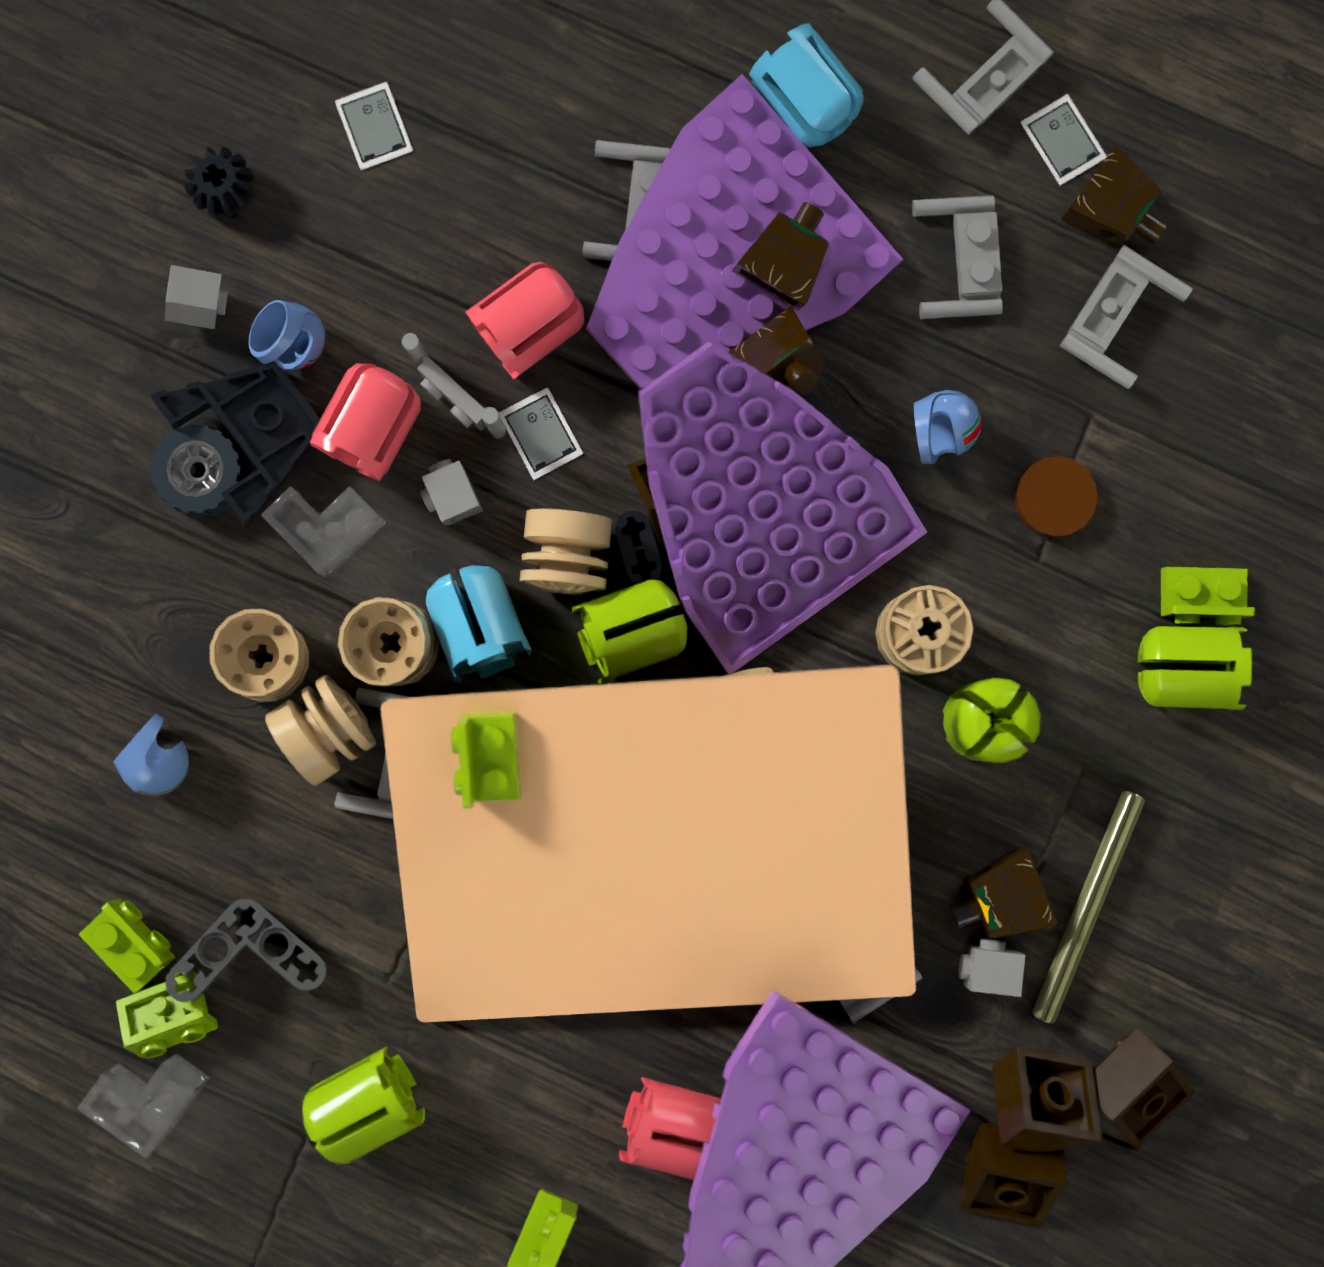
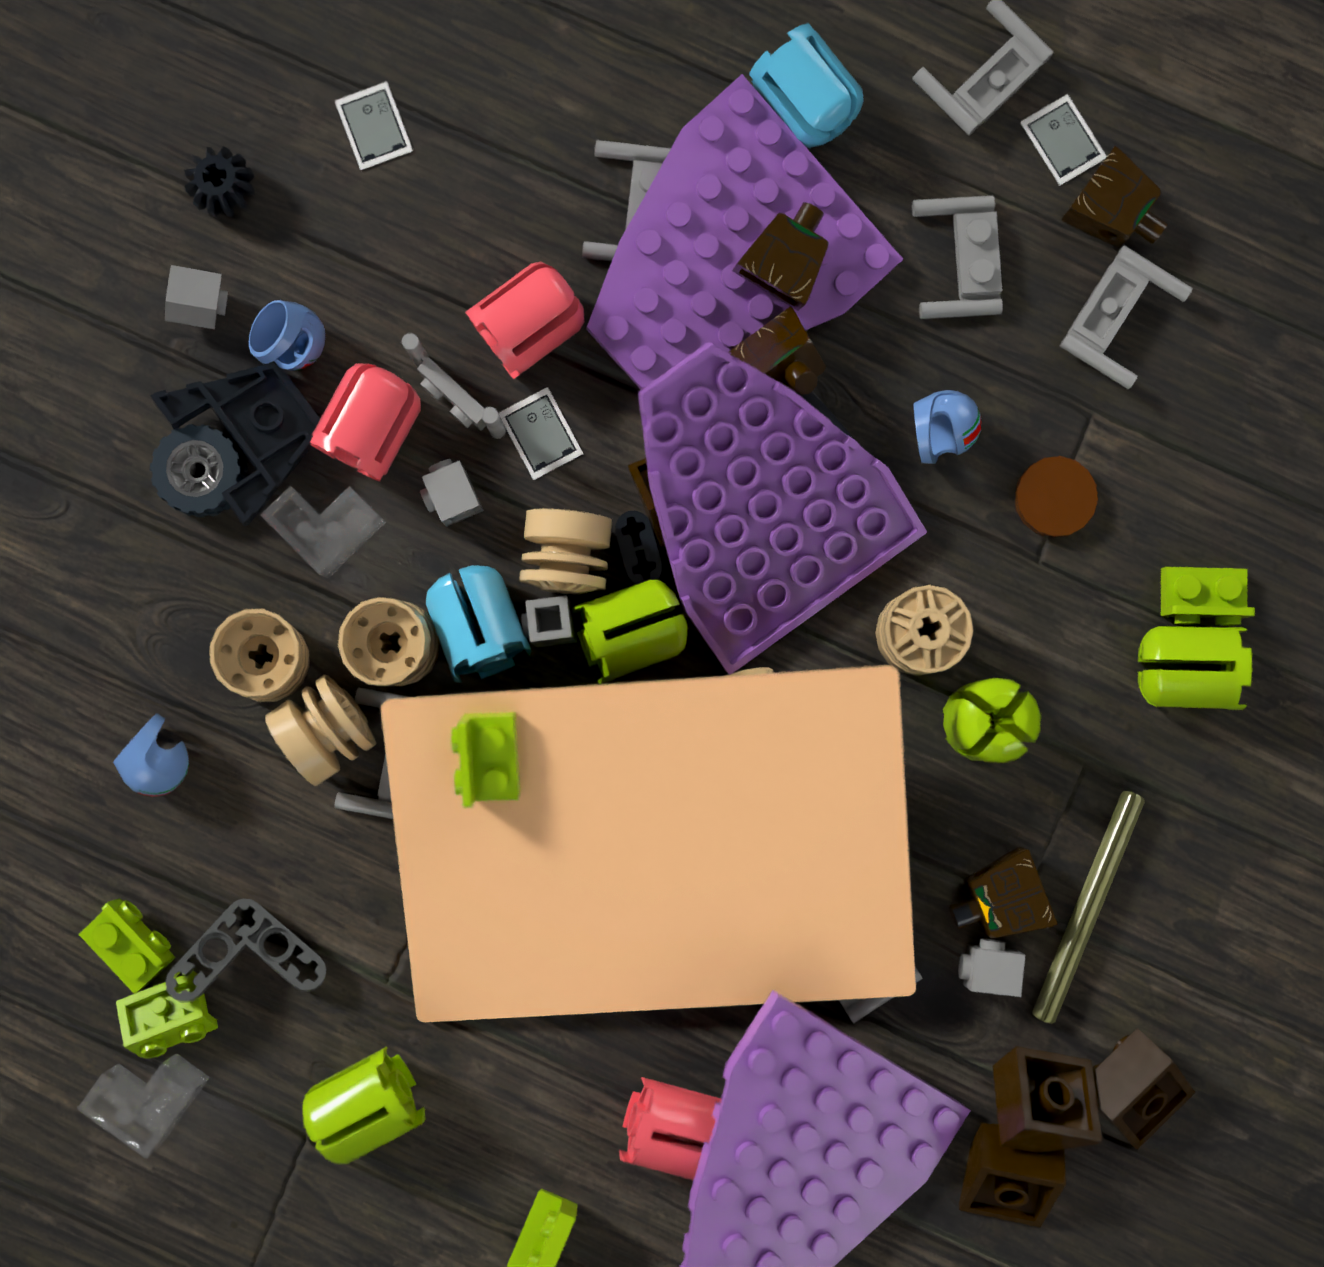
(549, 621): none -> light grey brick

